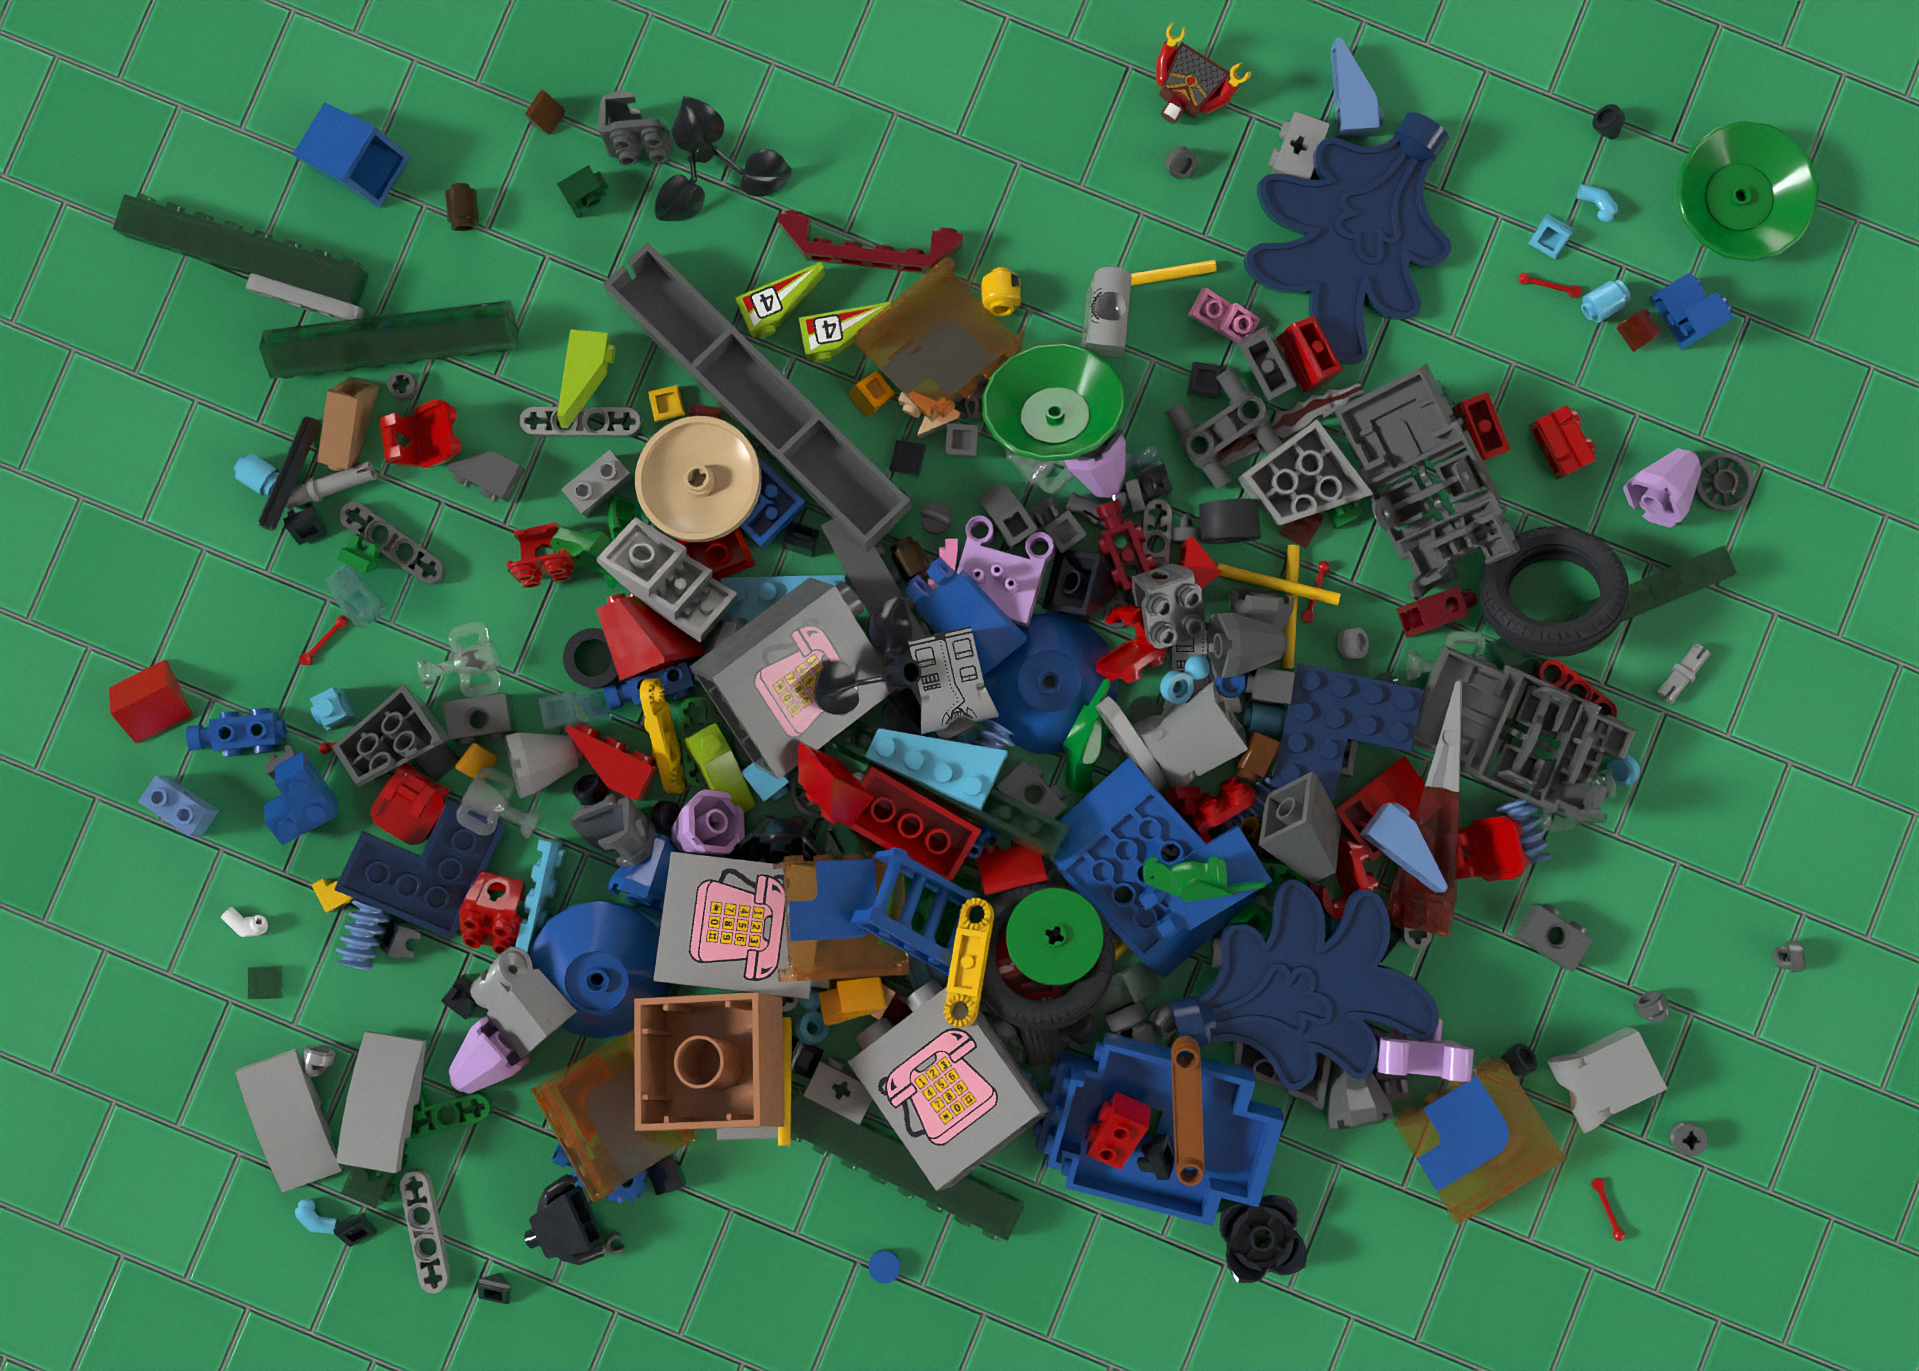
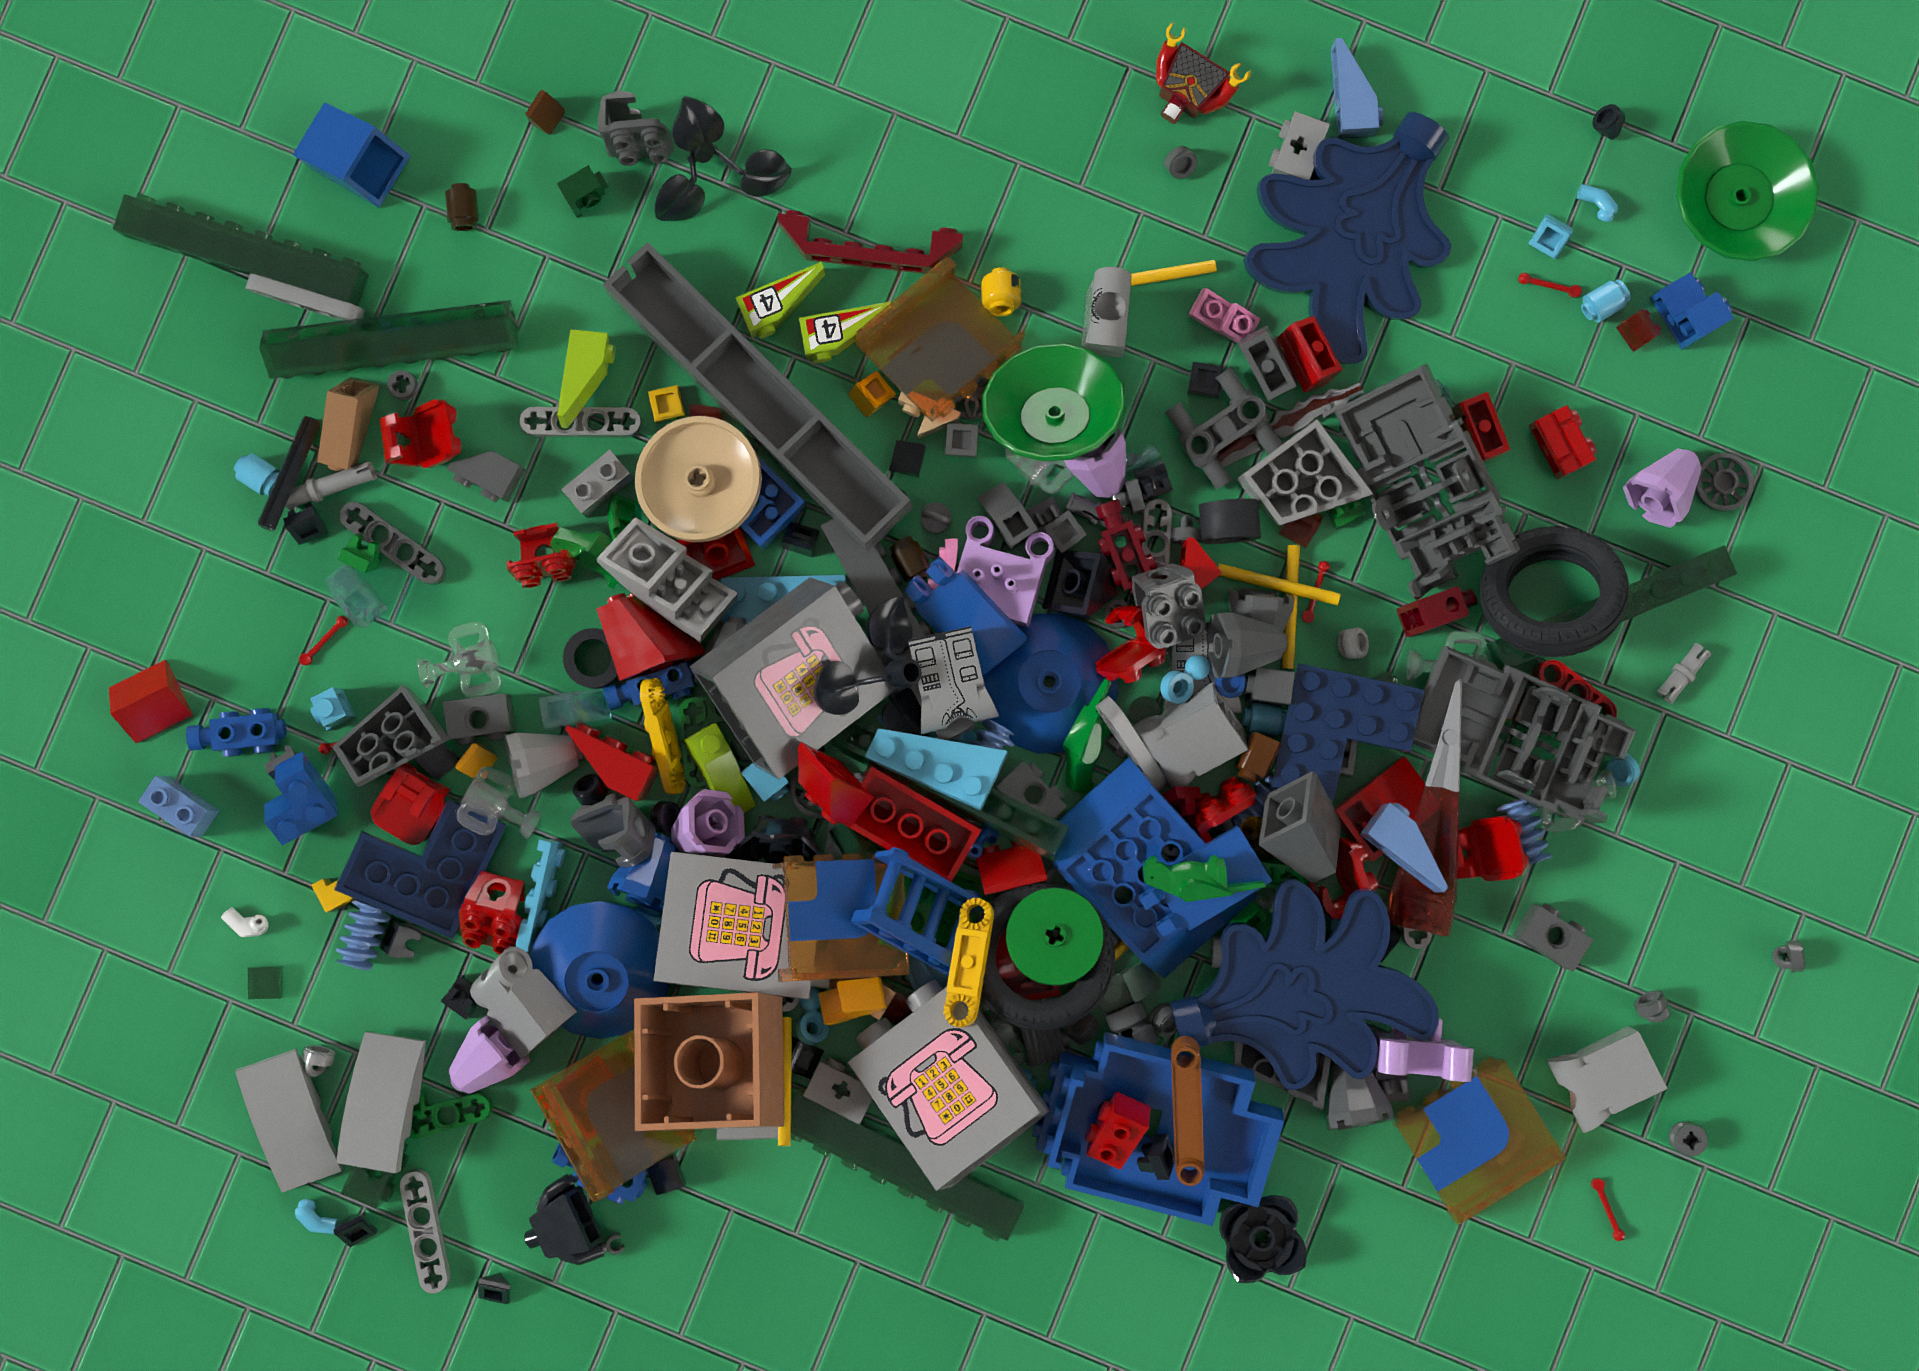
(884, 1266): blue tile -> none
(1520, 1060): black tile -> none

